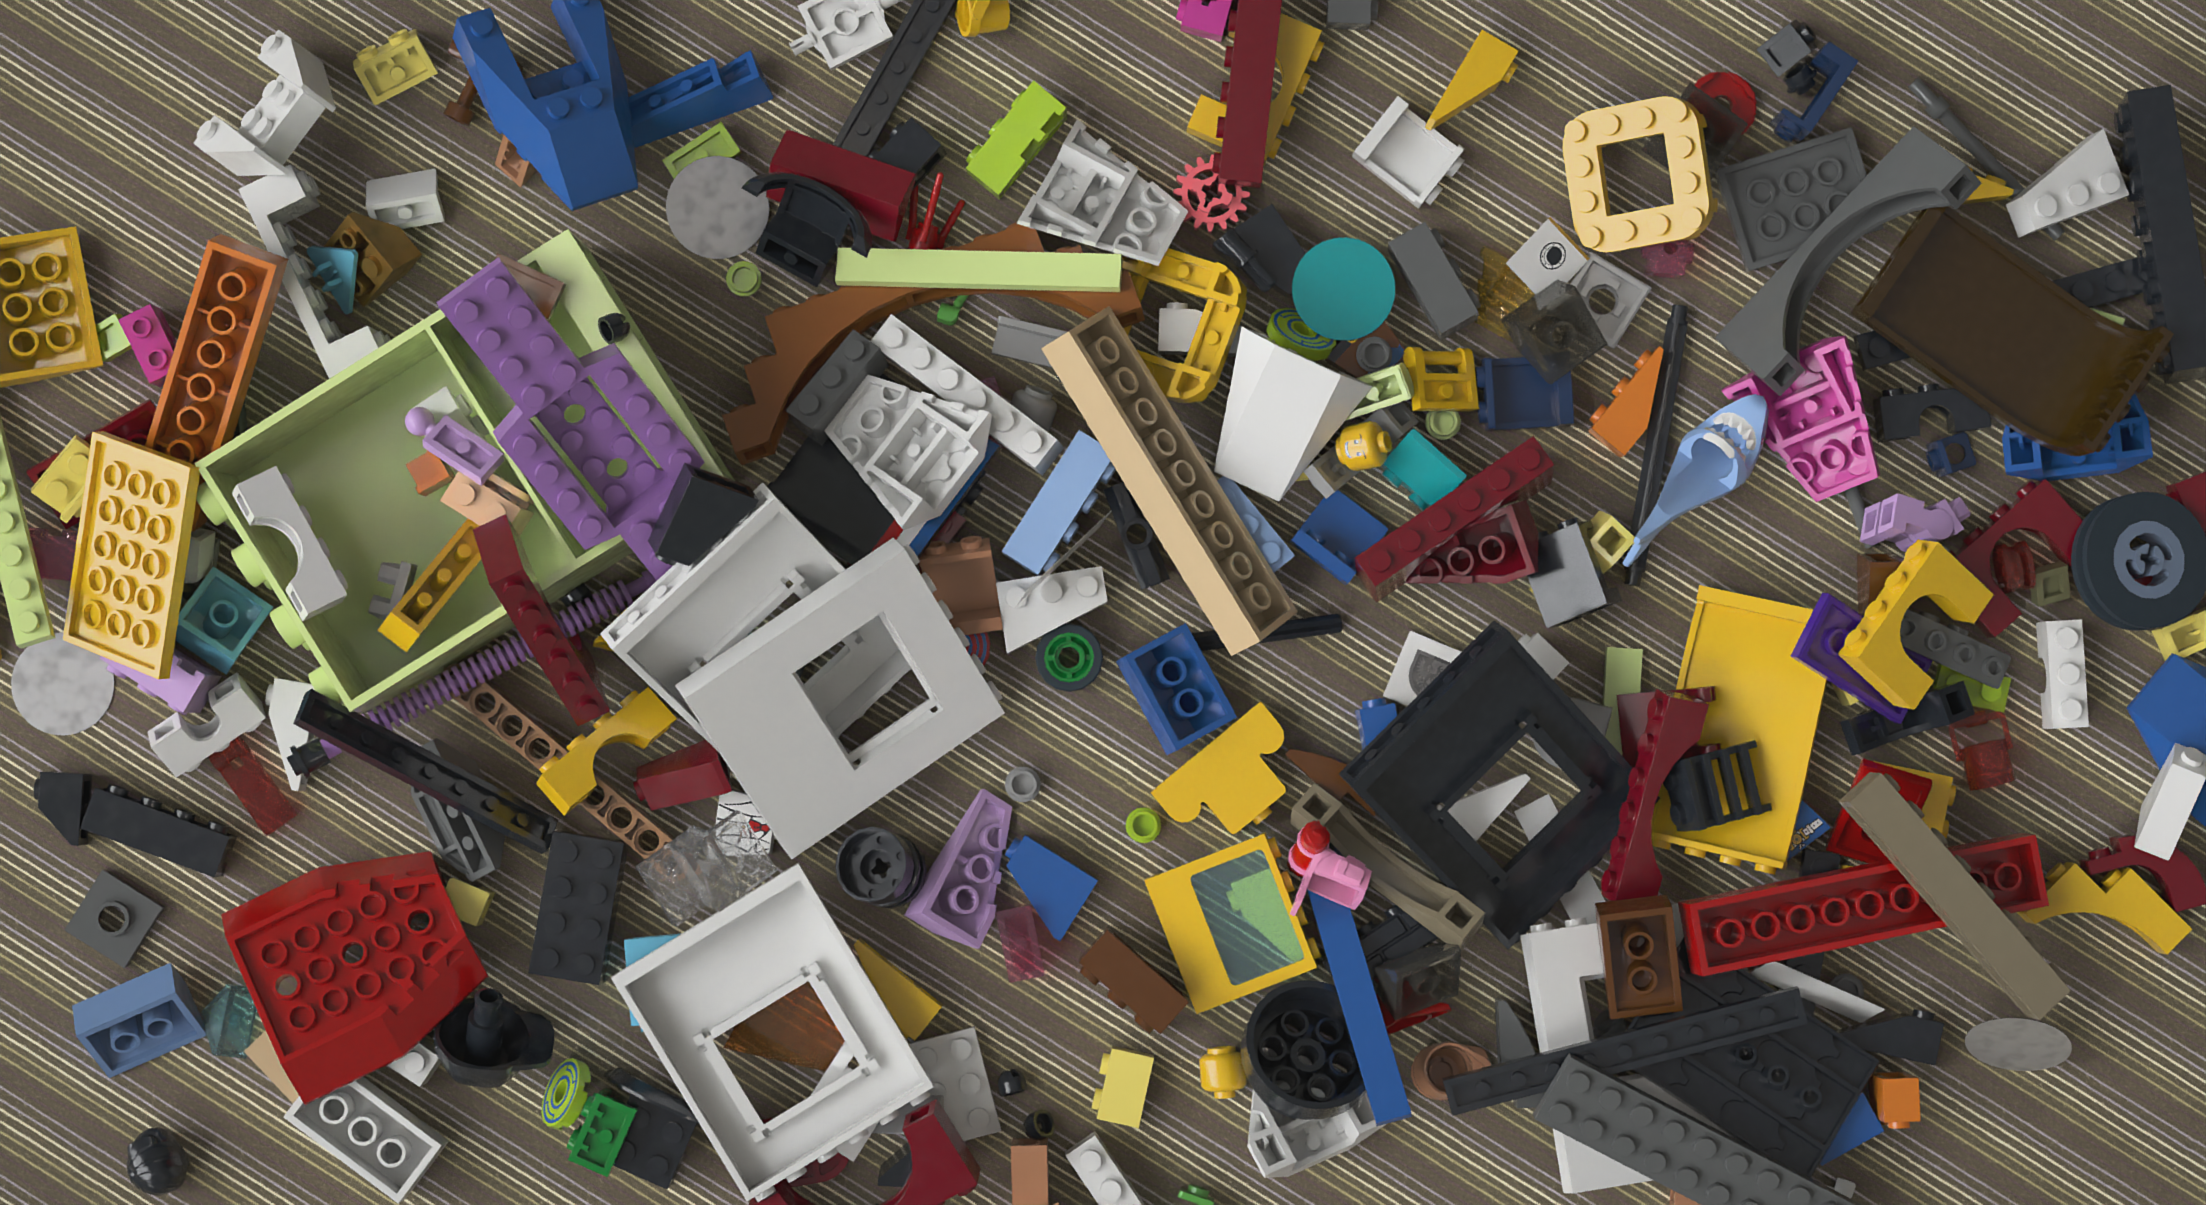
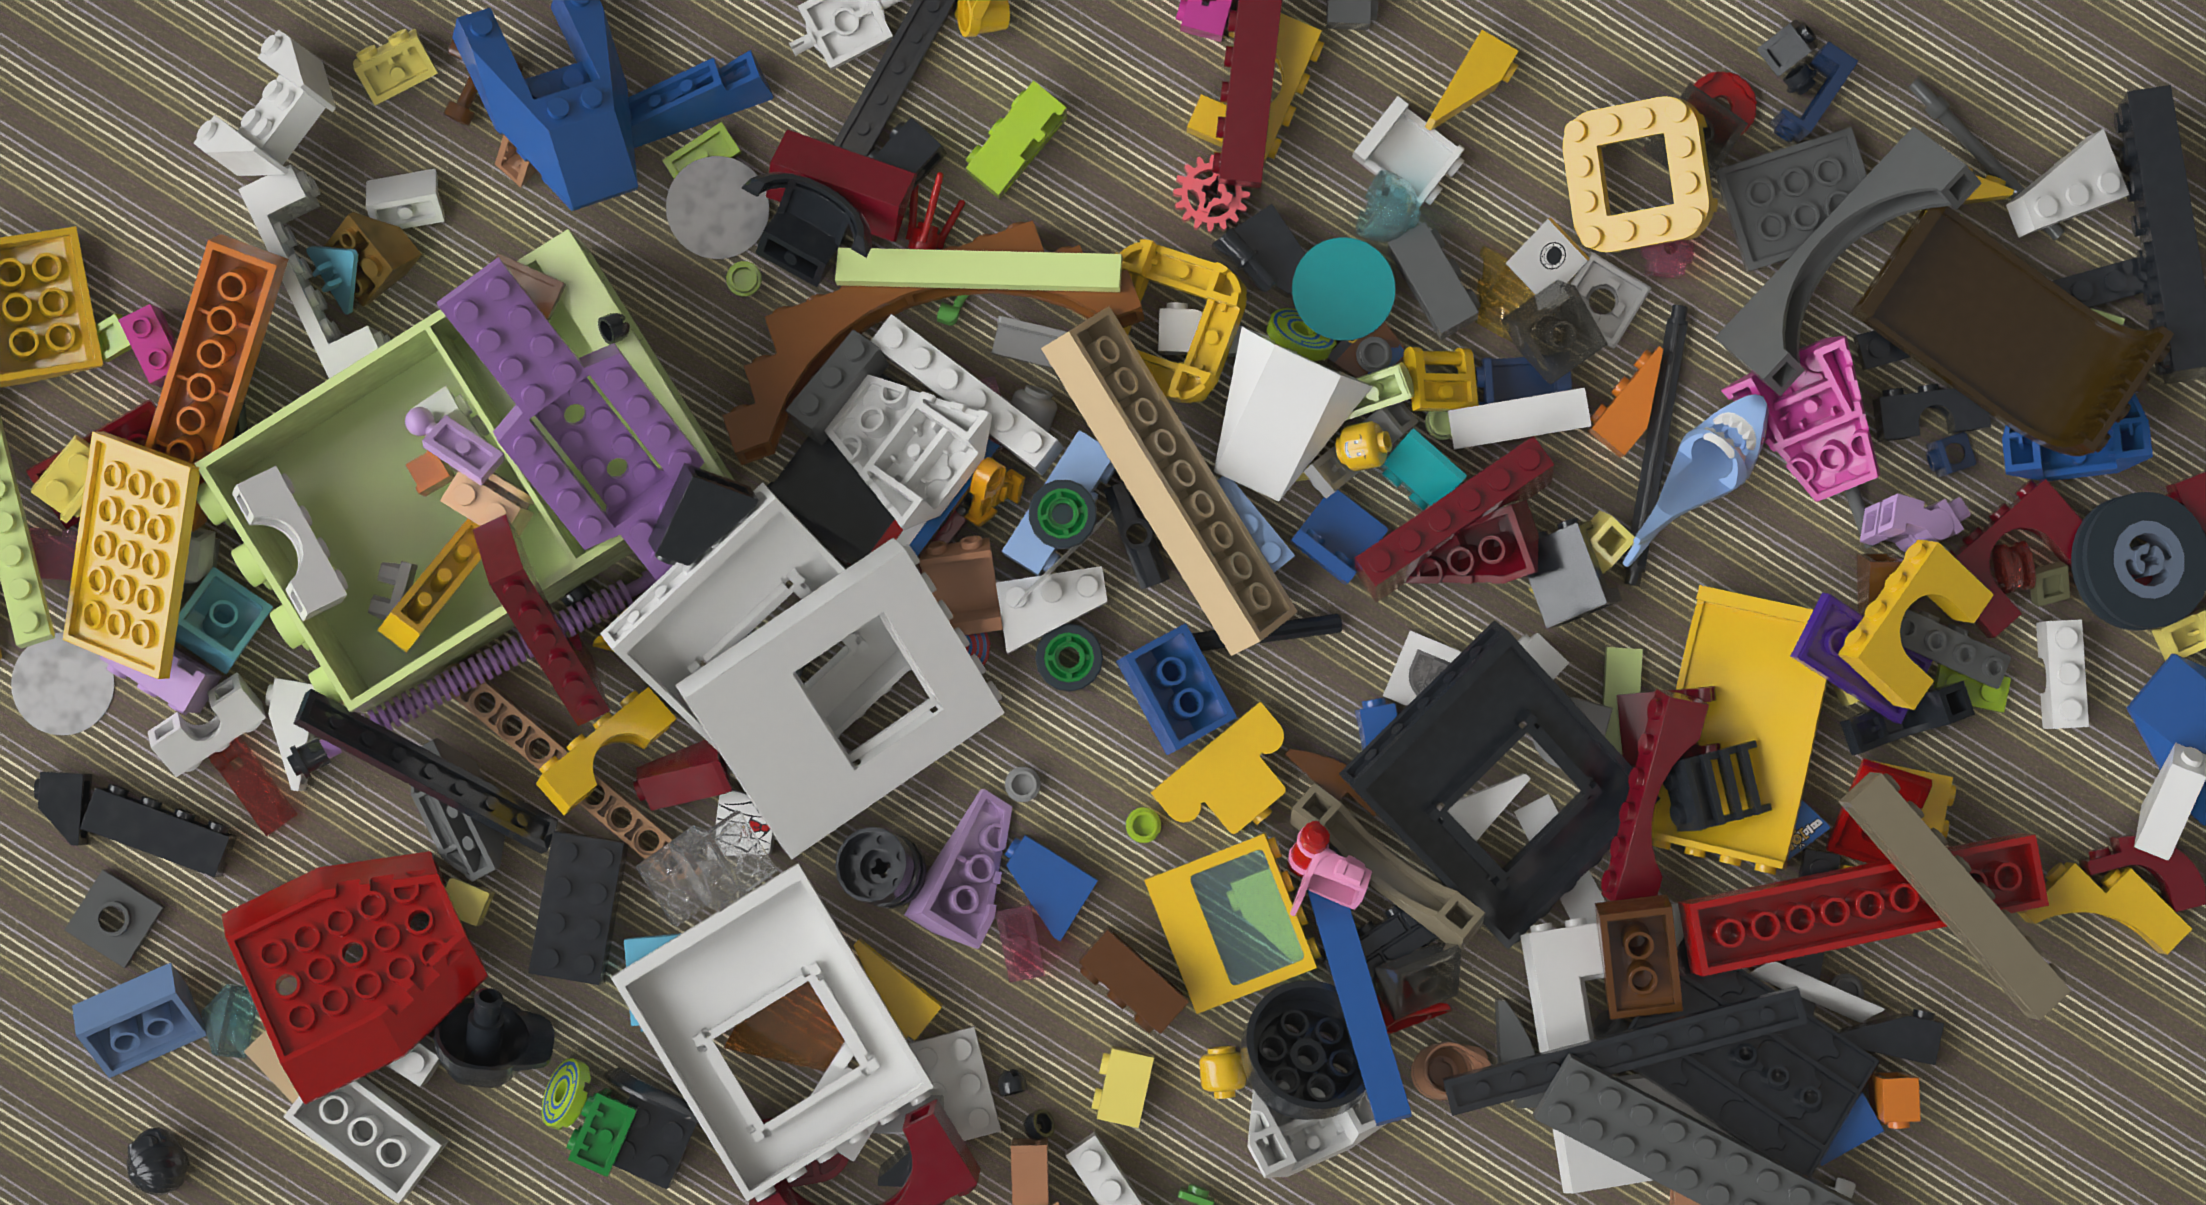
(990, 487): none -> light orange piece
(1062, 493): none -> wheel
(1103, 202): white wedge -> none
(1389, 208): none -> clear light blue cylinder
(1519, 418): none -> white sticker
(1986, 762): clear red piece -> none
(2018, 1044): flat silver sticker -> none

